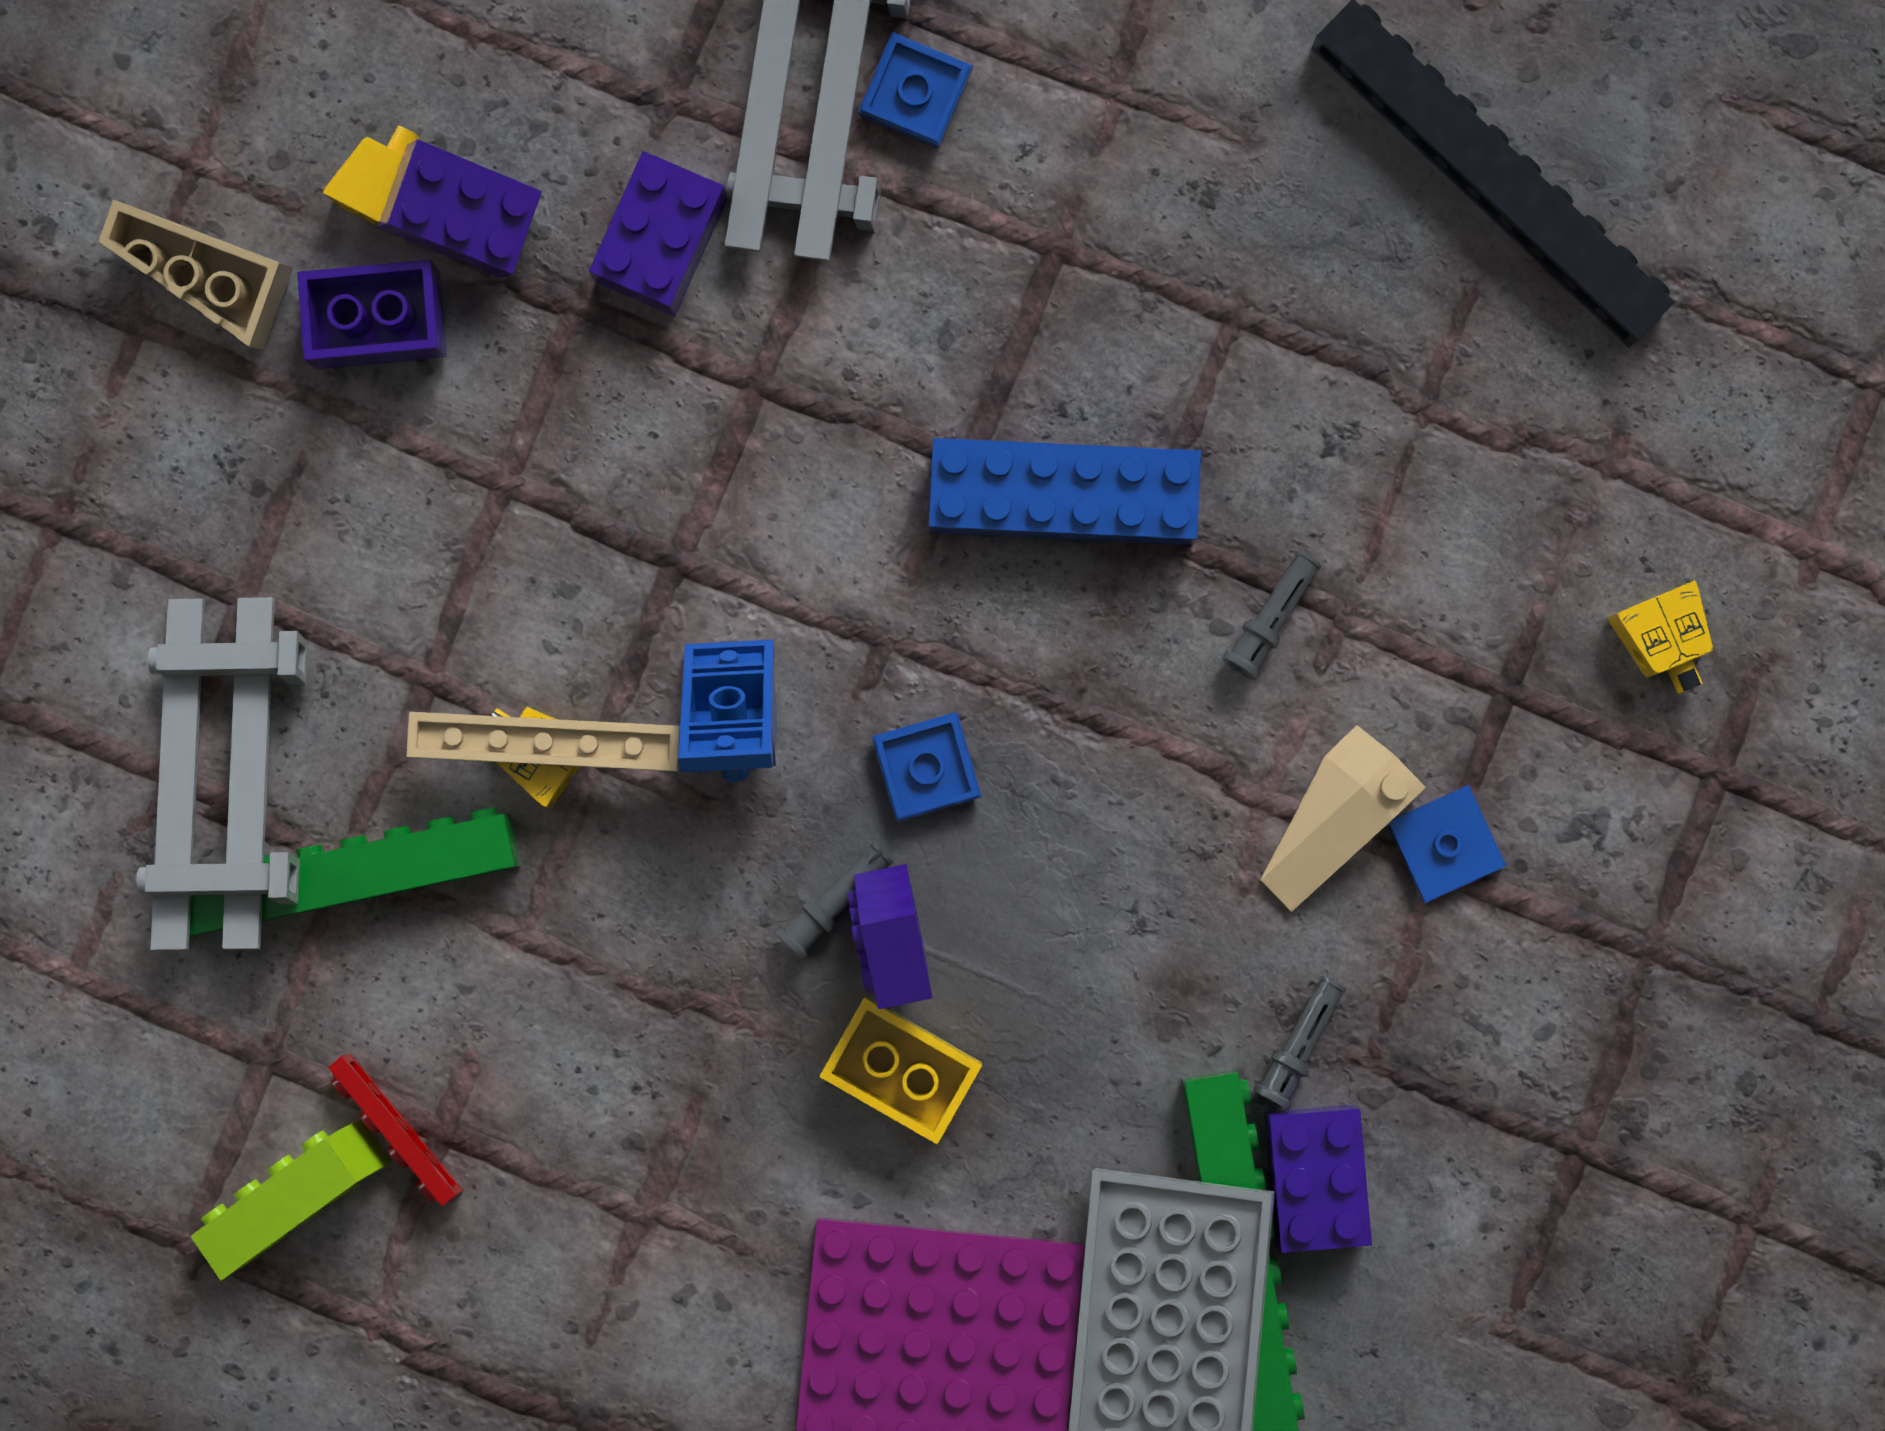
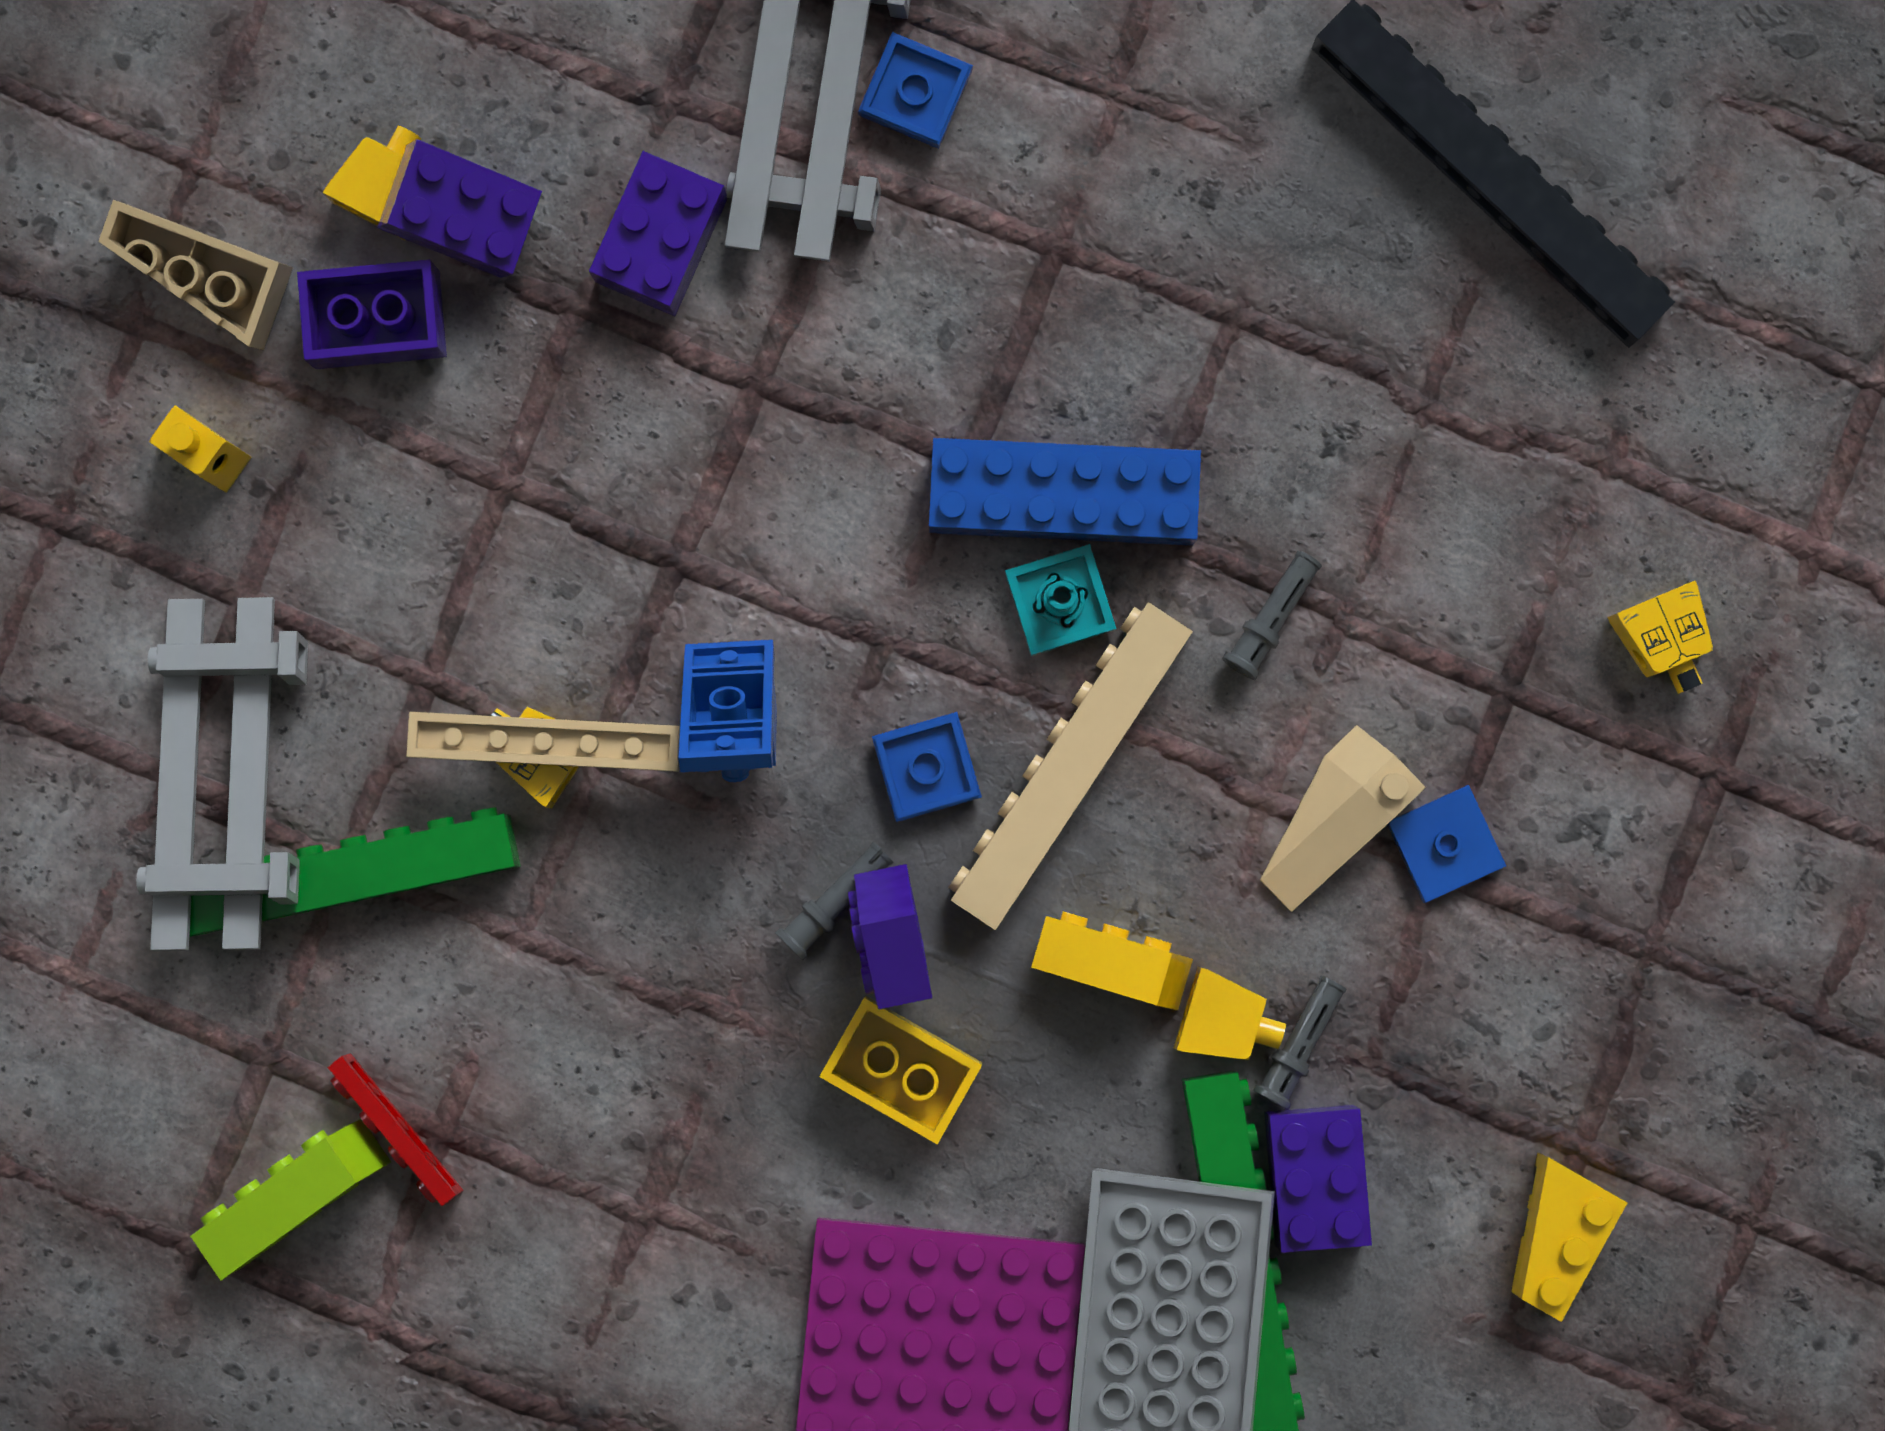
(198, 448): none -> yellow torso
(1070, 766): none -> tan brick
(1089, 615): none -> teal plate
(1112, 961): none -> yellow wedge
(1225, 1019): none -> yellow torso
(1562, 1236): none -> yellow wedge

